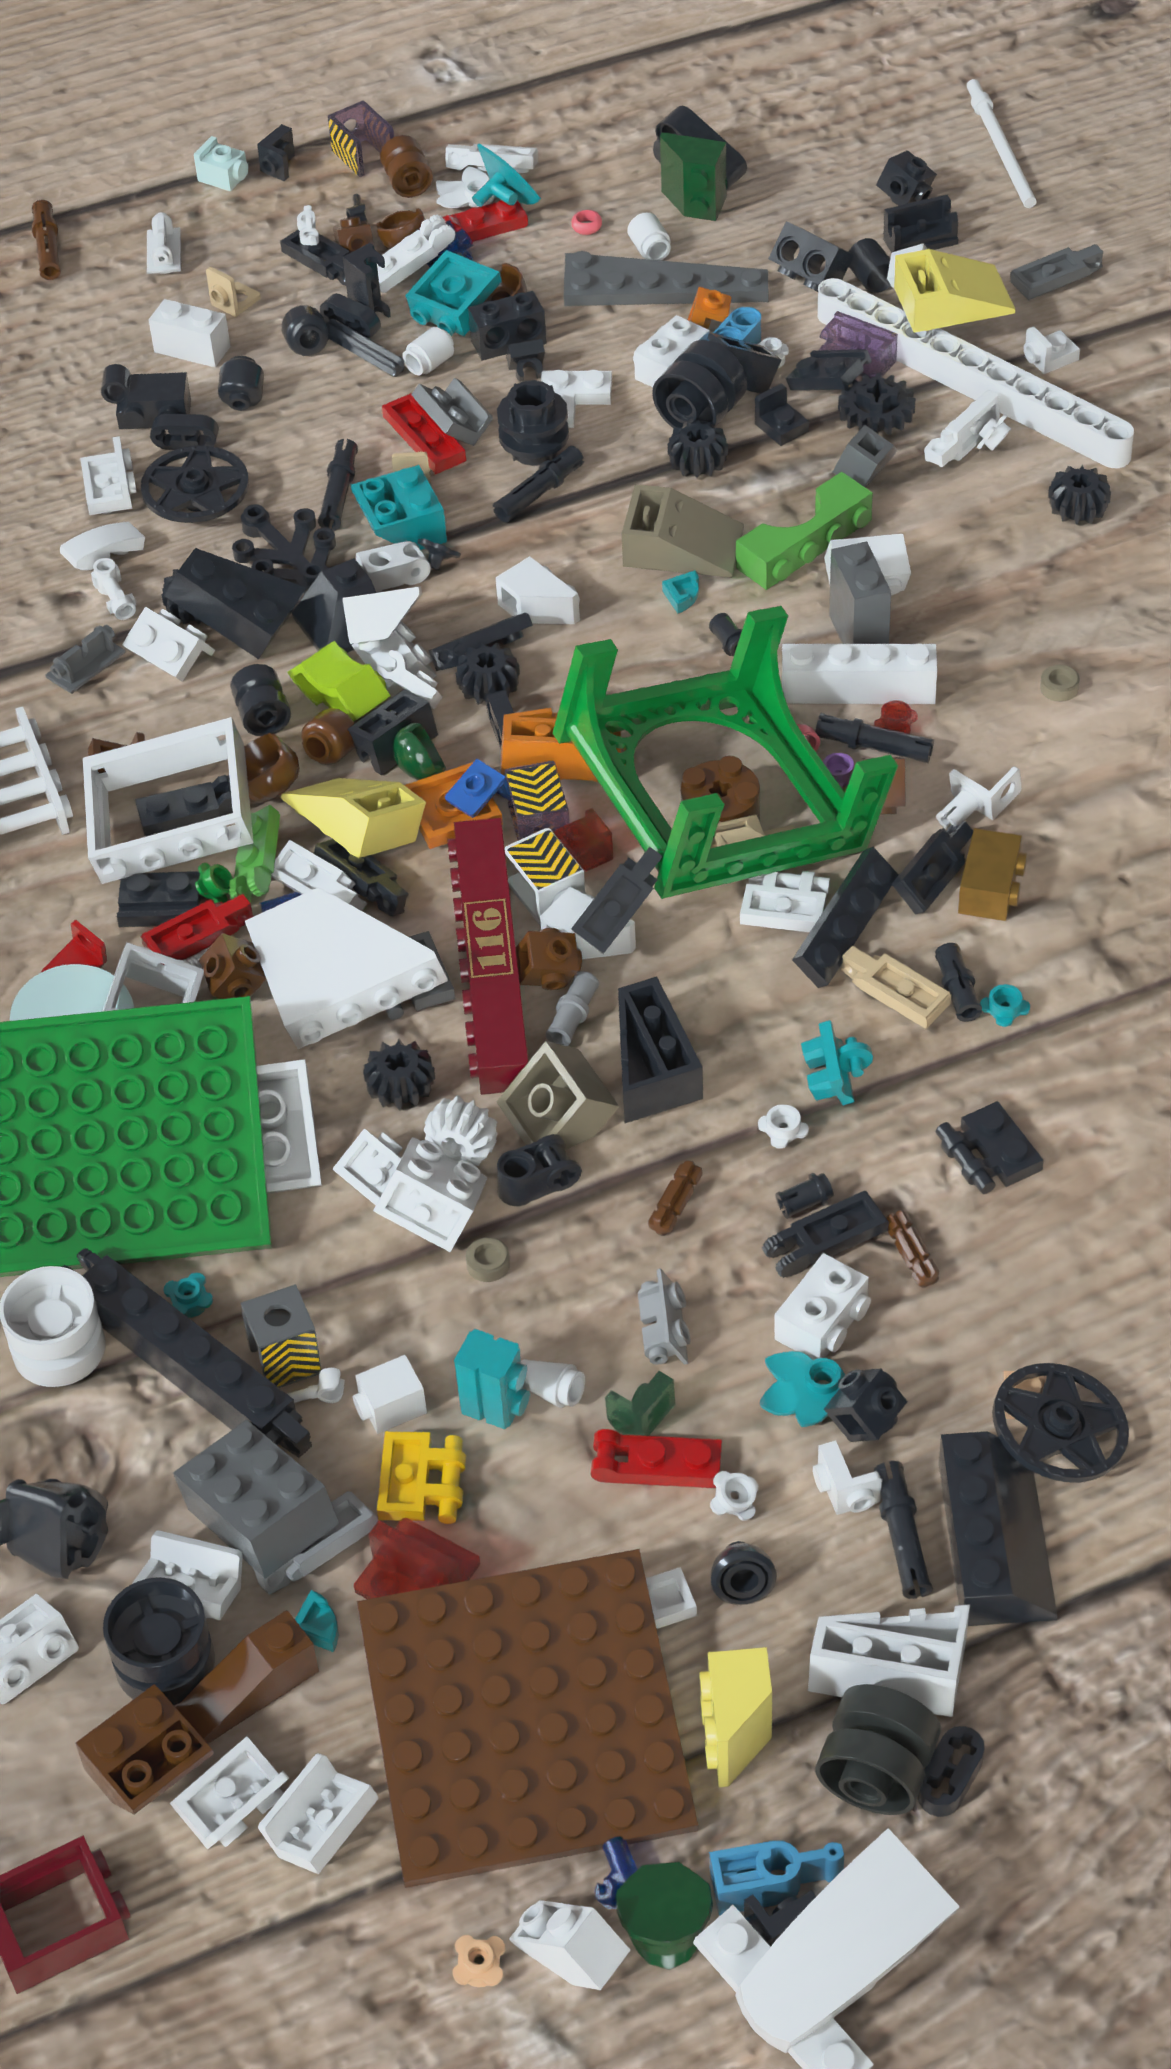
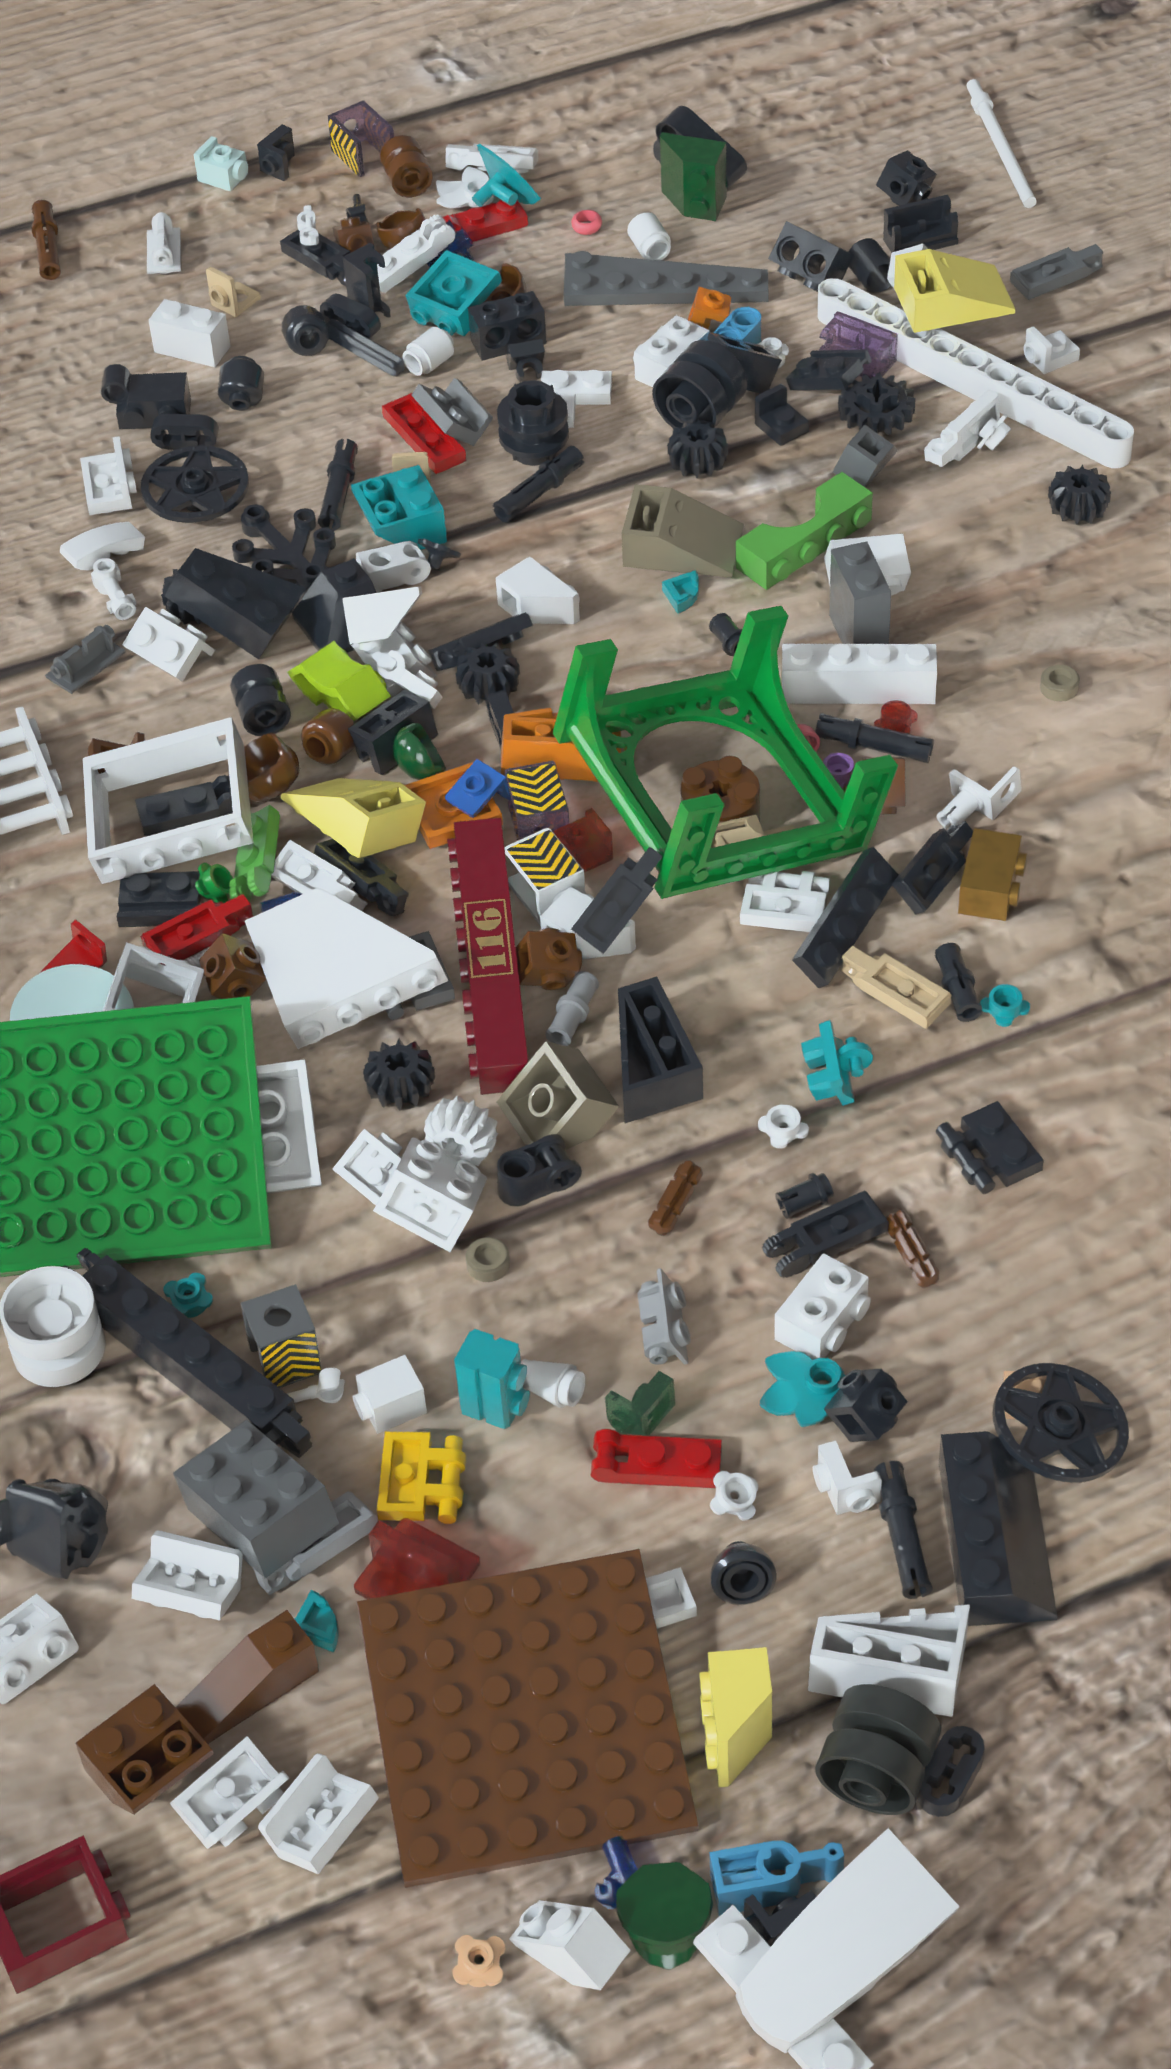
(158, 1638): black wheel -> none

